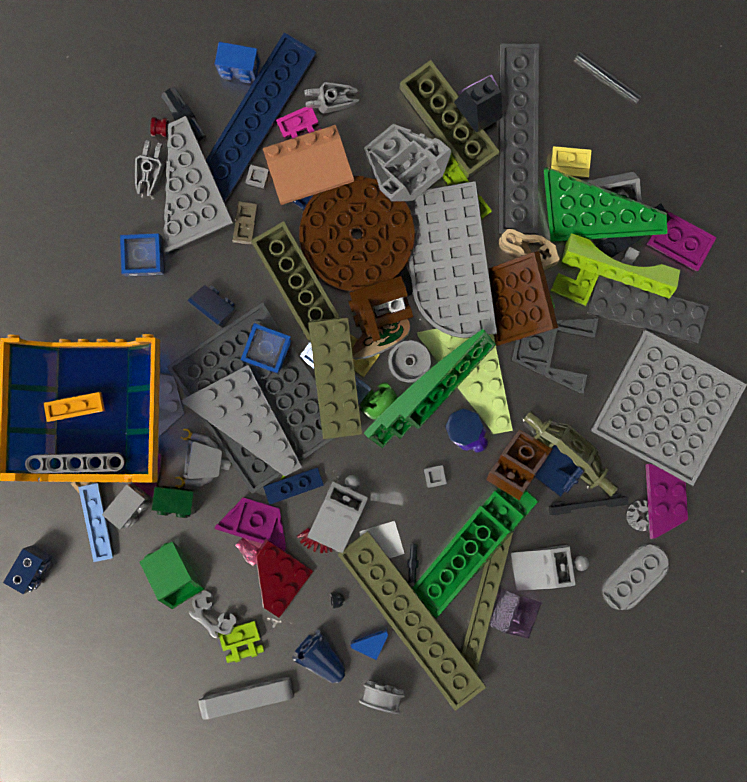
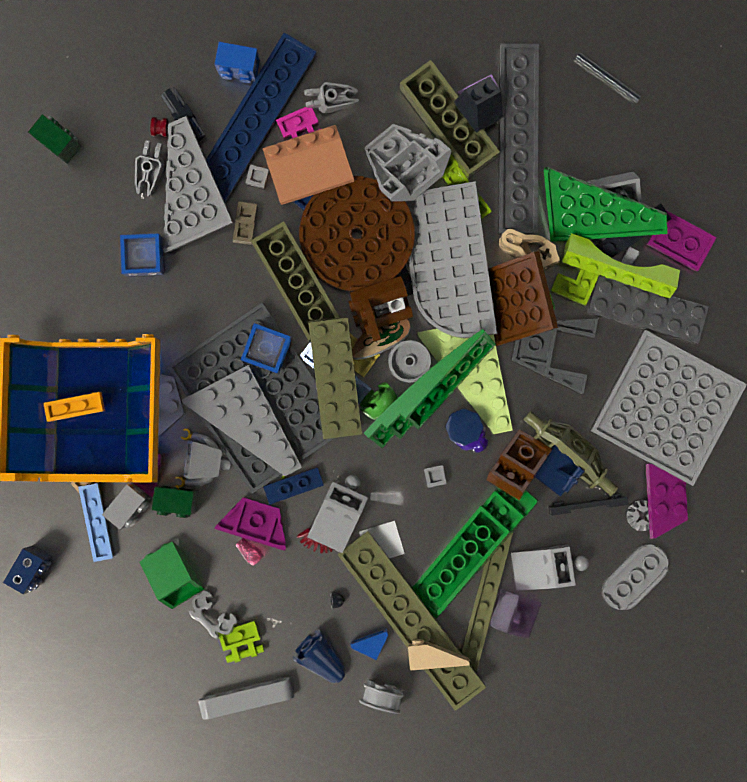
(58, 141): none -> dark green brick
(65, 459): light grey beam -> none
(212, 305): dark blue slope -> none
(279, 577): dark red plate -> none
(412, 563): black bar -> none
(429, 656): none -> tan slope
(571, 161): light yellow plate -> none

